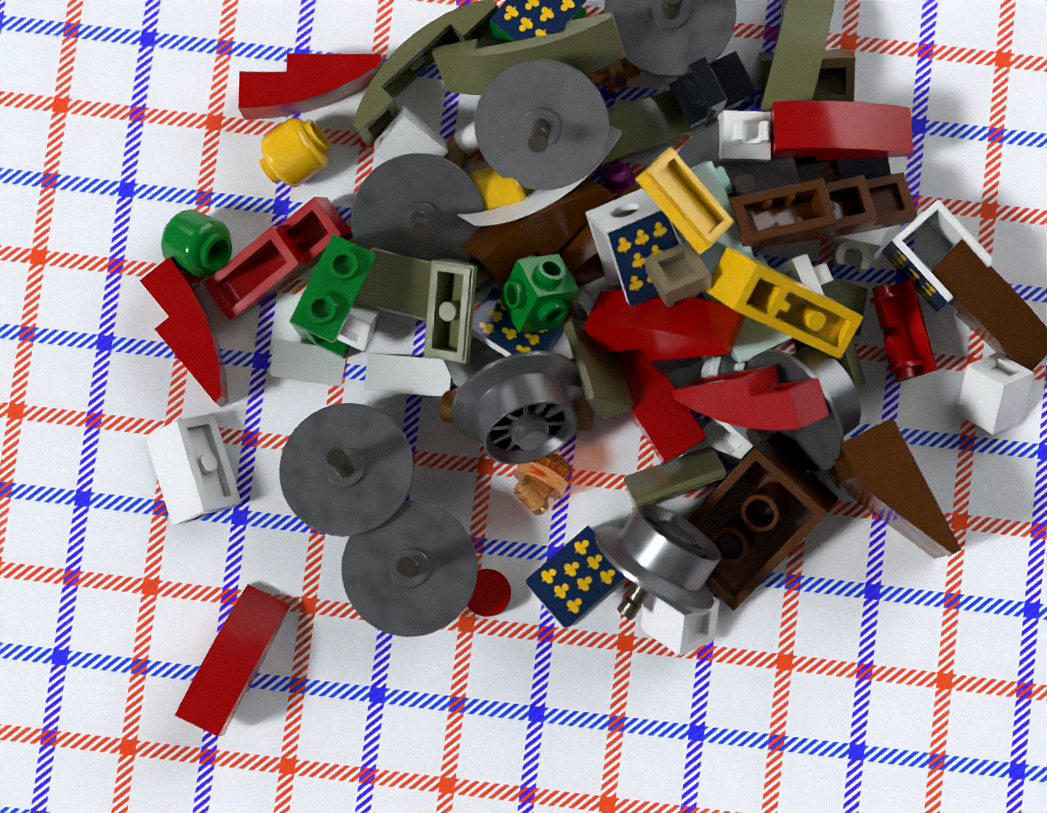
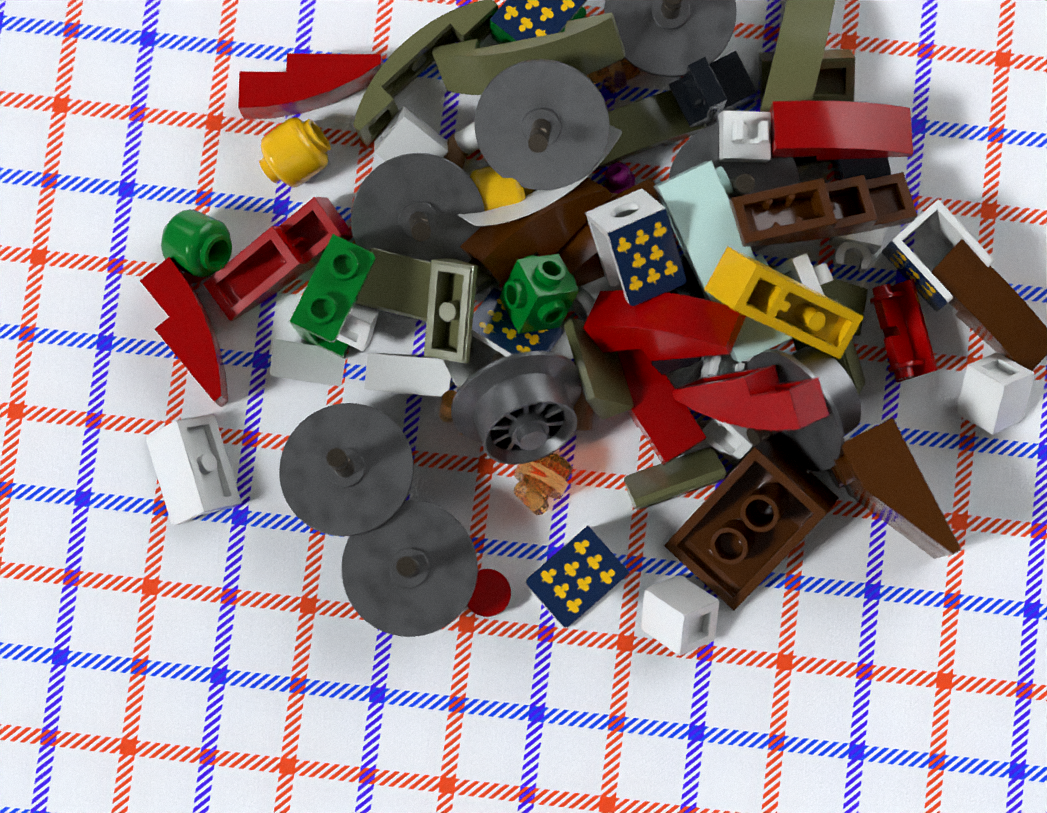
(233, 661): red slope -> none
(662, 559): flat silver piece -> none
(678, 273): dark tan tile -> none
(685, 200): yellow tile -> none

